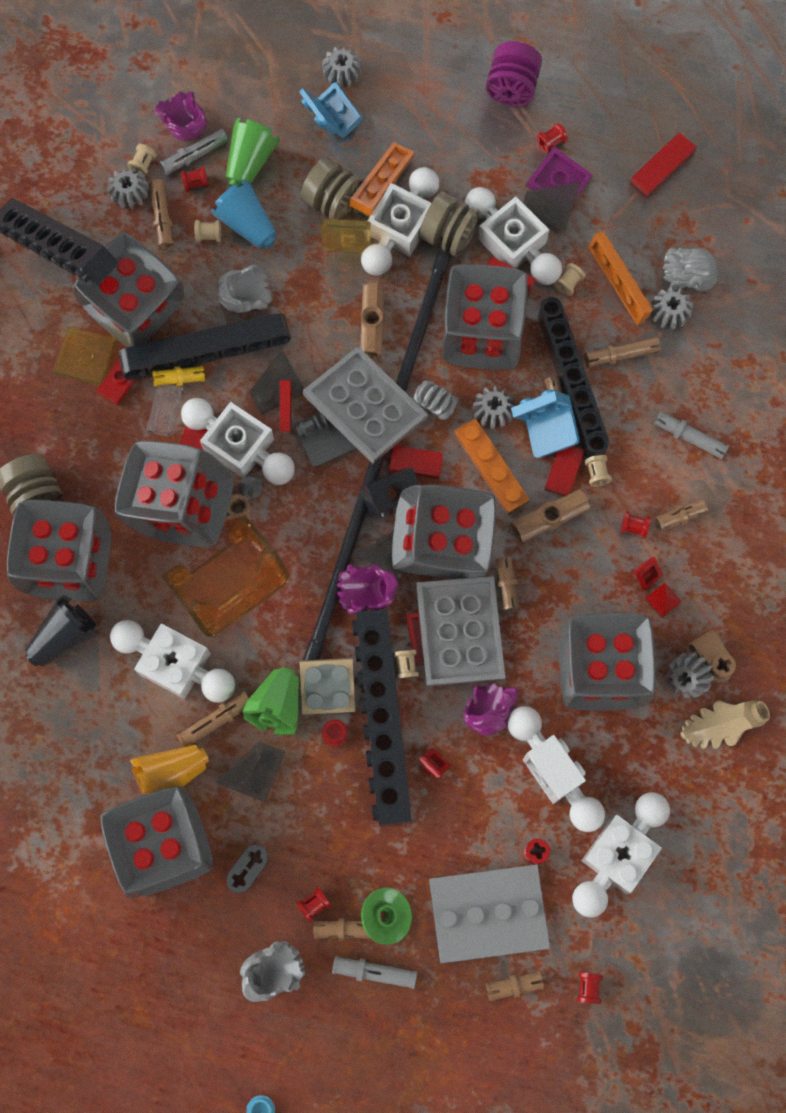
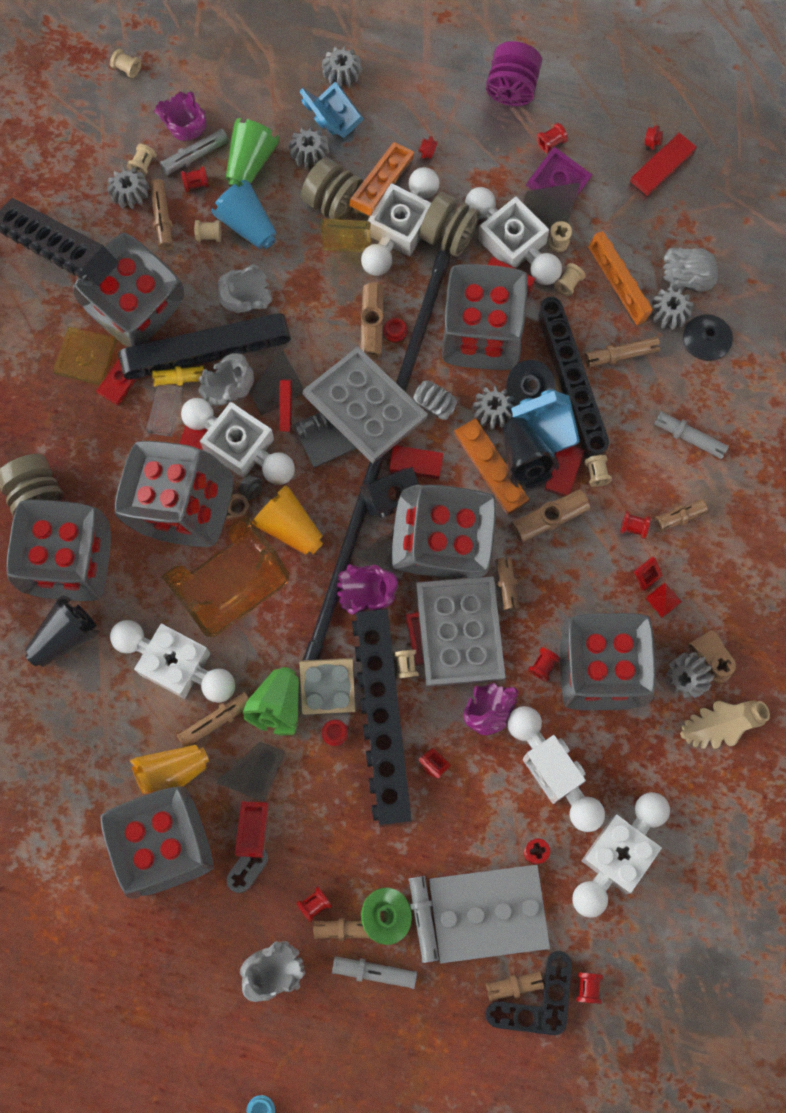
(125, 63): none -> tan bush
(229, 382): none -> light grey hair
(251, 829): none -> red tile
(289, 522): none -> light orange cone
(308, 147): none -> light grey gear
(395, 330): none -> red plate
(423, 919): none -> light grey pin
(427, 147): none -> red plate
(521, 375): none -> black dish
(527, 455): none -> black cone
(539, 1013): none -> black beam
(544, 664): none -> red bush
(559, 236): none -> tan bush
(653, 137): none -> red plate
(704, 346): none -> black dish

